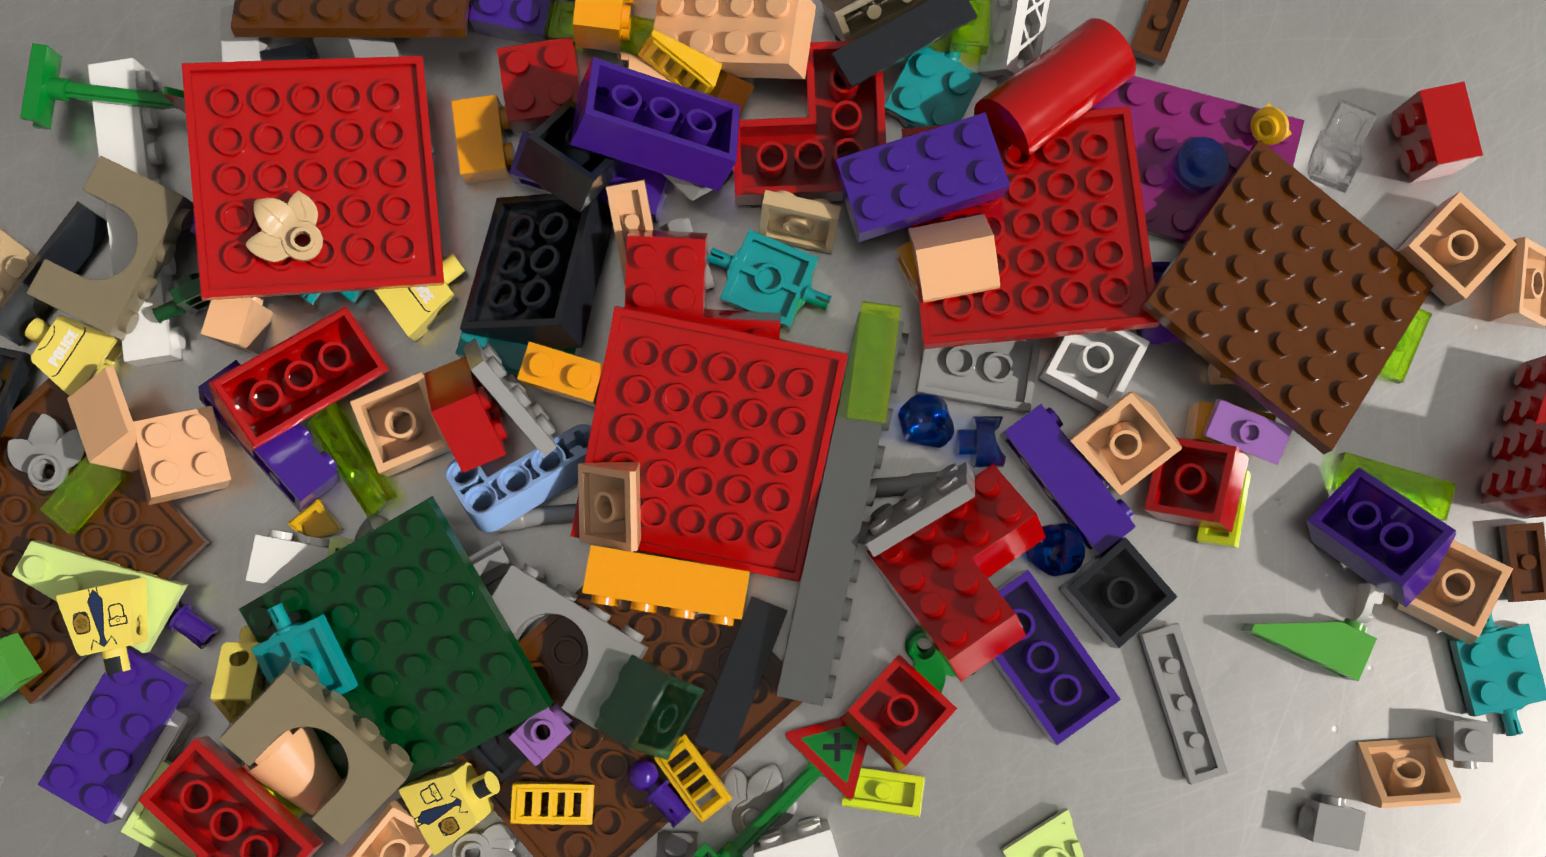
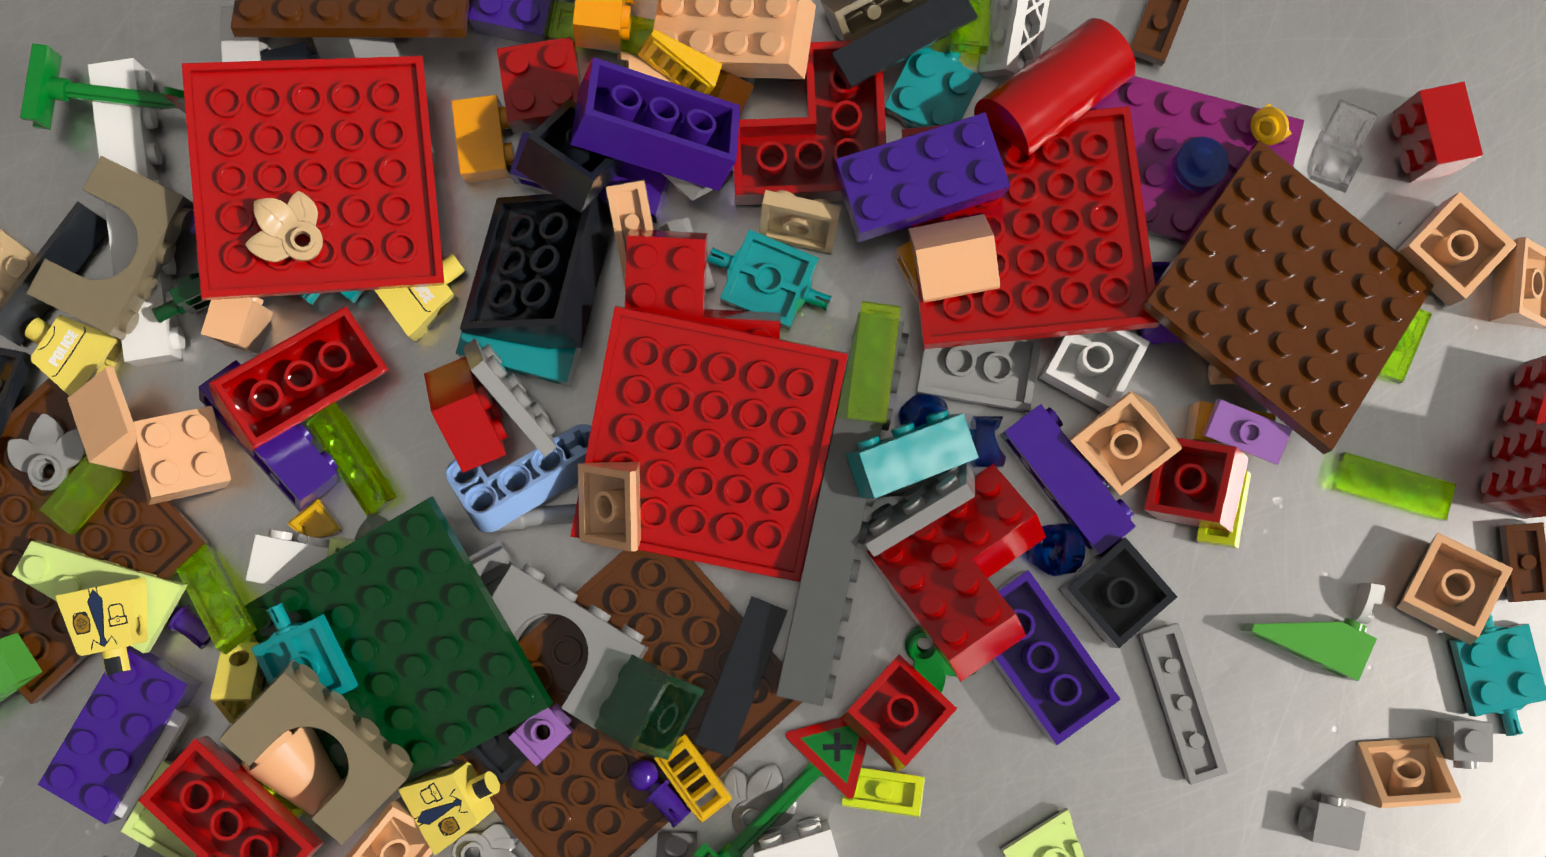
(216, 599): none -> clear neon green plate
(399, 425): light nougat brick -> none
(520, 788): yellow slope -> none
(560, 373): light orange brick -> none
(665, 582): light orange brick -> none
(911, 454): none -> brick
(1381, 536): dark purple slope -> none

